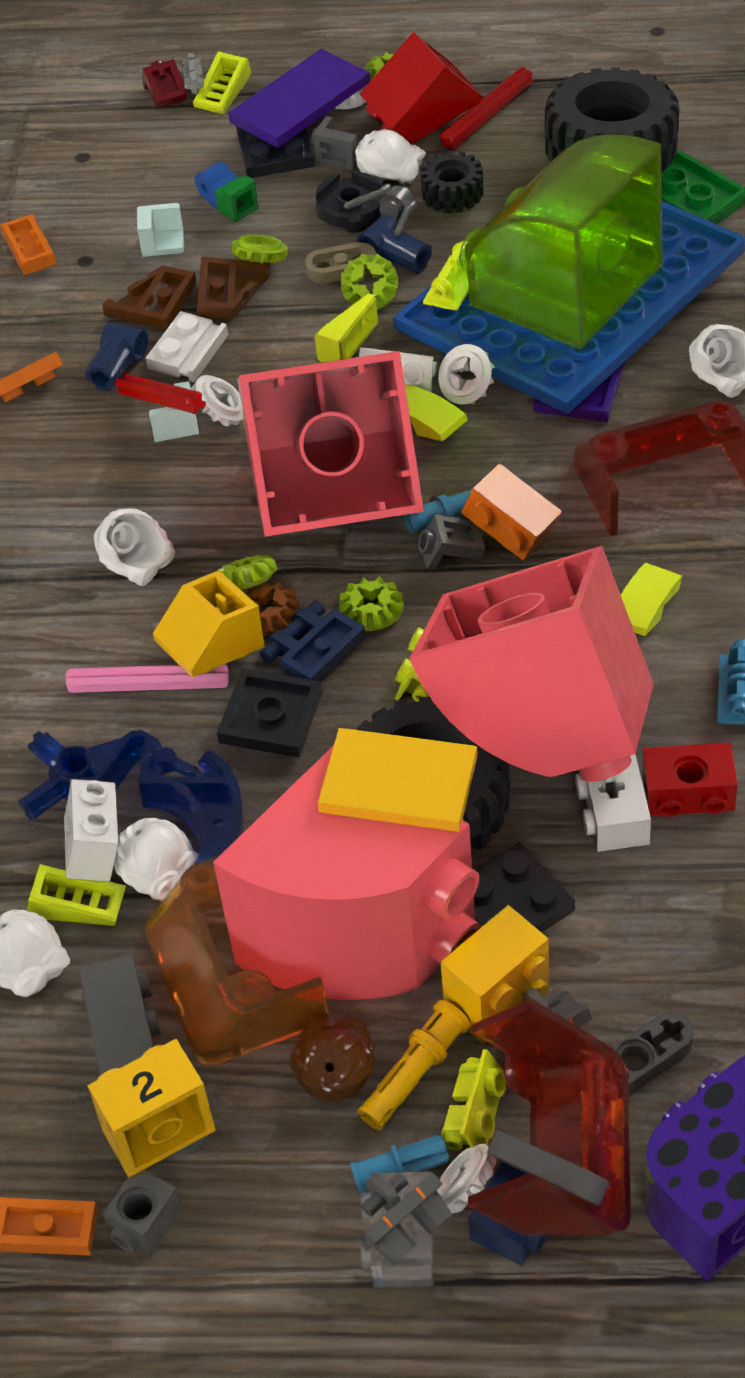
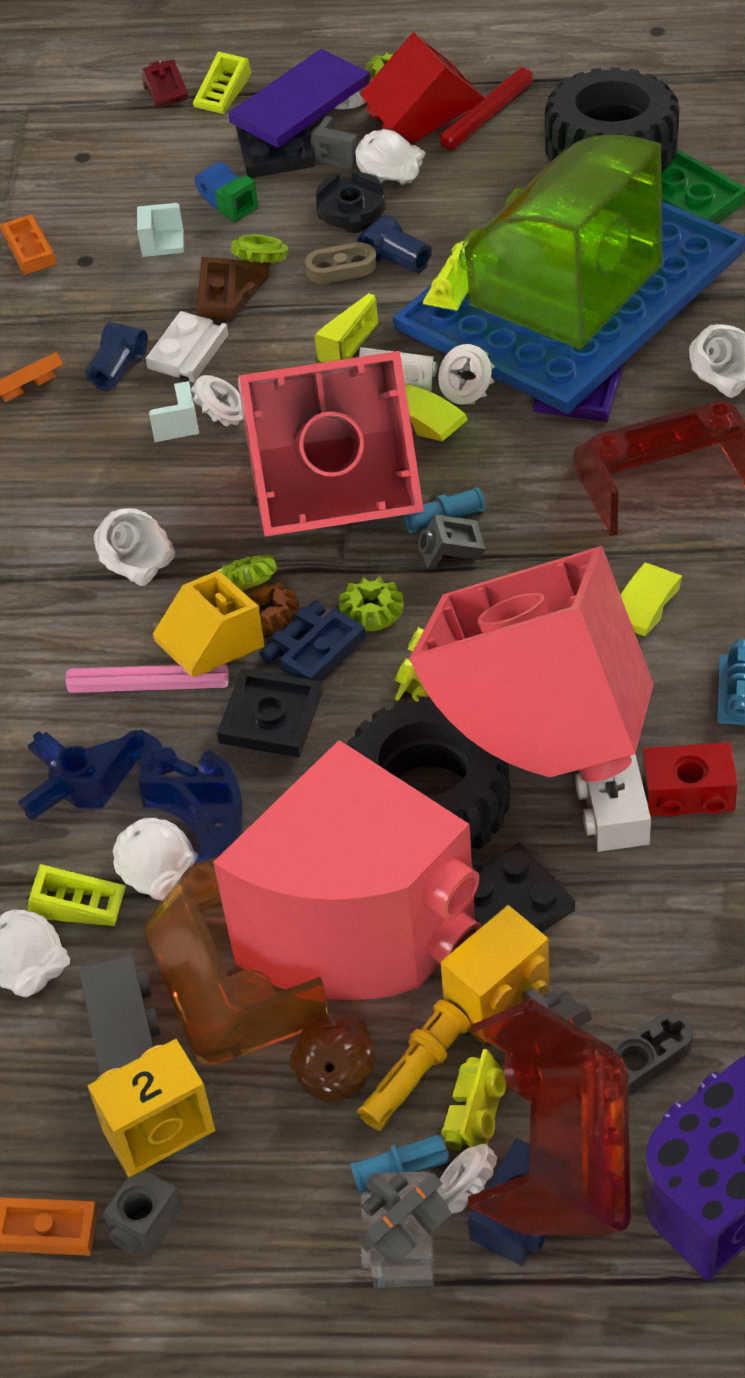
(90, 830): white brick -> none
(154, 299): reddish brown wing -> none
(160, 393): red axle -> none
(192, 73): light grey axle -> none
(384, 289): lime gear -> none
(395, 202): dark grey plant -> none
(398, 779): yellow tile -> none
(452, 181): black tyre -> none
(511, 511): brick -> none
(548, 1167): dark grey beam -> none

